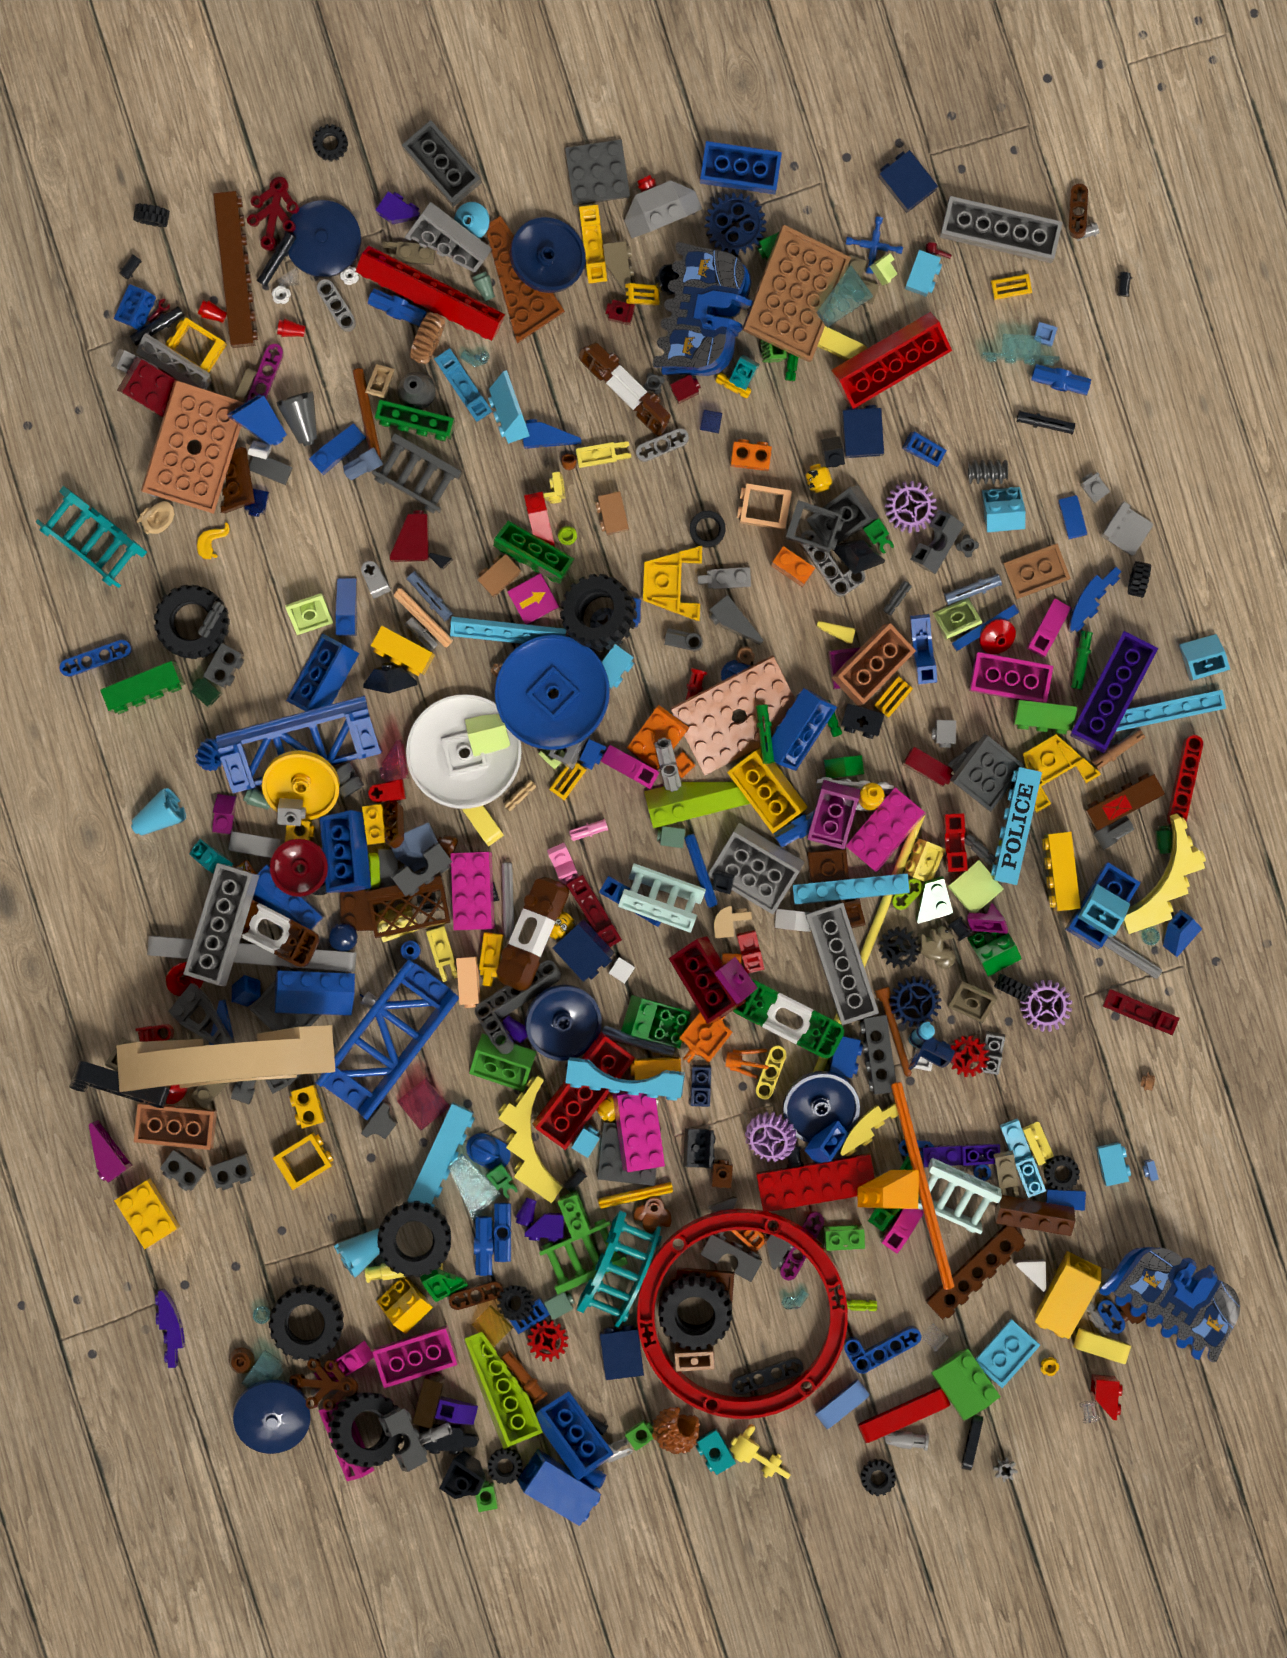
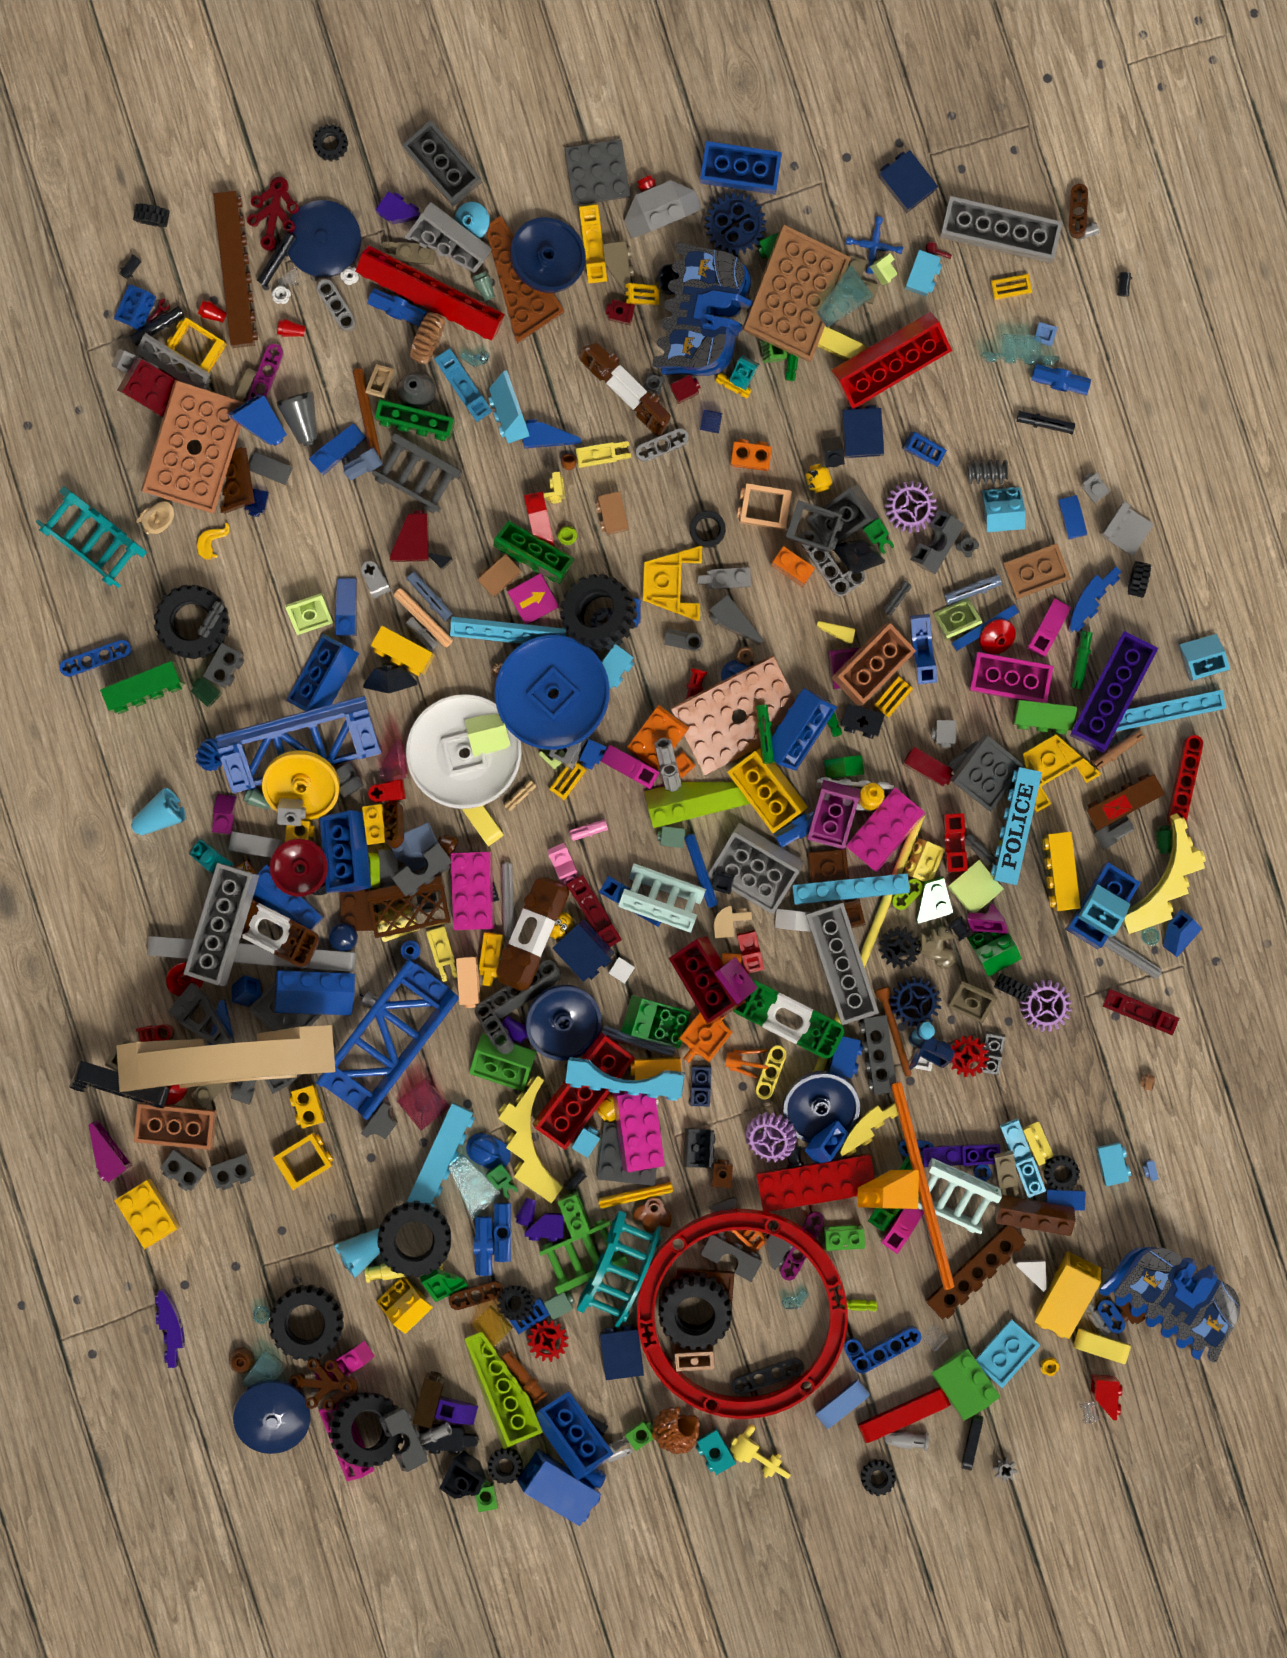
(259, 449): white tile -> none
(415, 1356): dark pink brick -> none

